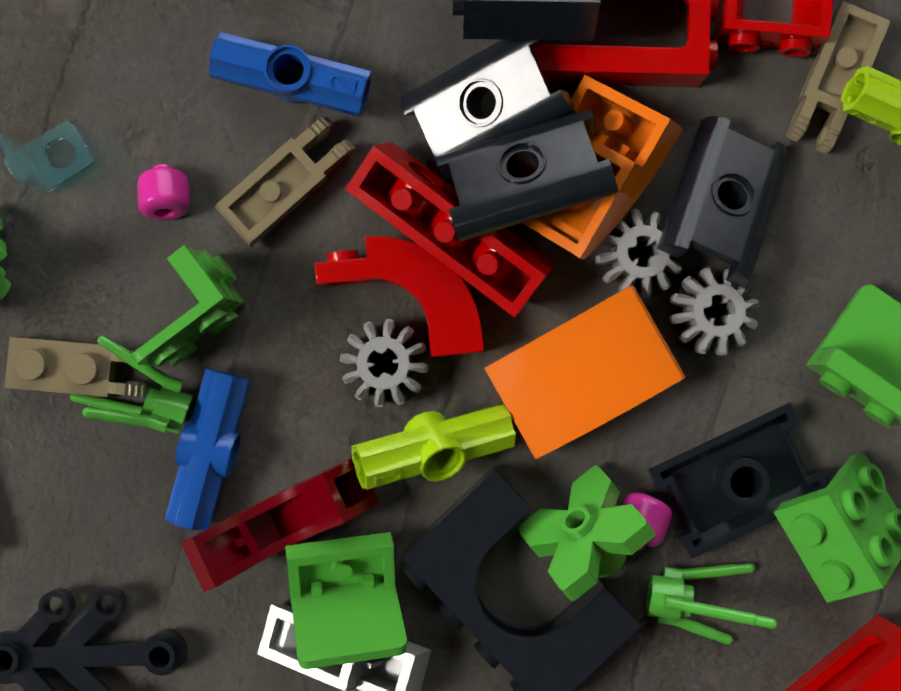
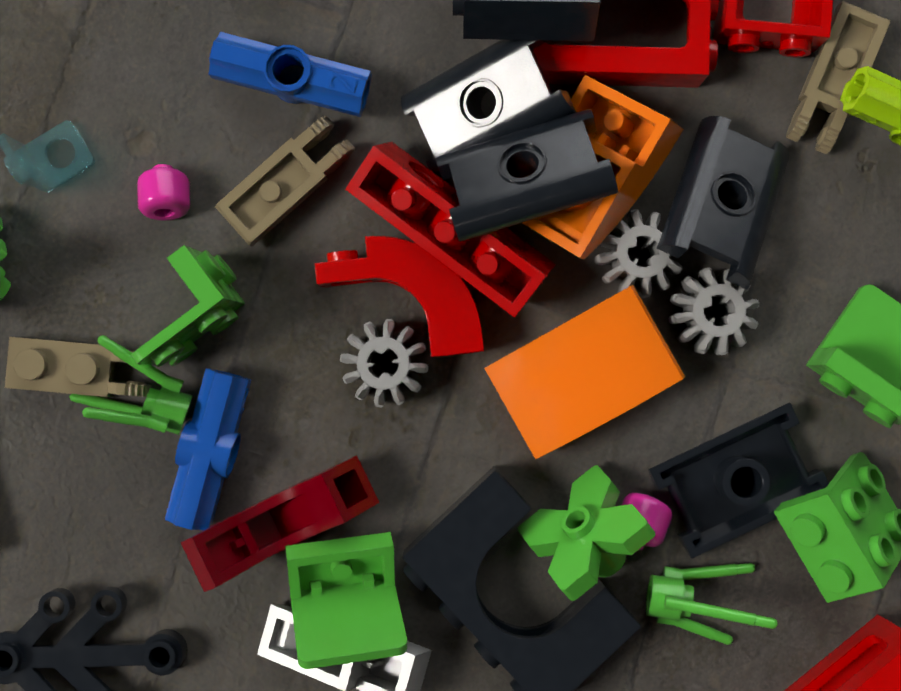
(433, 446): lime piece -> none

